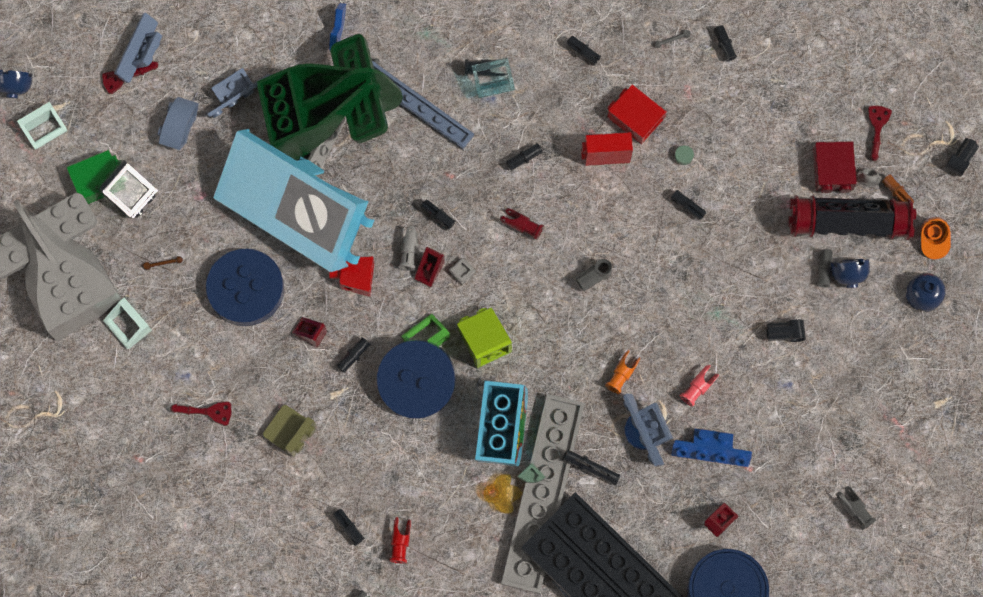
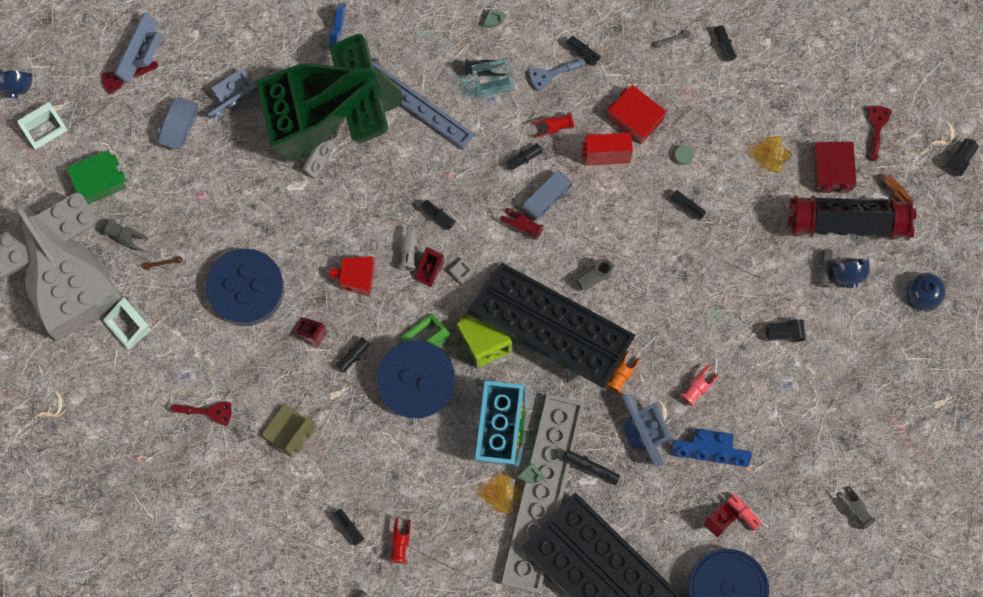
(123, 234): none -> dark grey piece
(127, 190): window -> none
(291, 201): medium azure piece -> none
(494, 18): none -> sand green tile
(547, 195): none -> sand blue beam
(550, 74): none -> sand blue piece
(551, 324): none -> black plate
(555, 124): none -> red piece
(744, 512): none -> coral pin
(775, 154): none -> clear yellow plate
(869, 177): light grey piece -> none
(935, 238): orange cap -> none

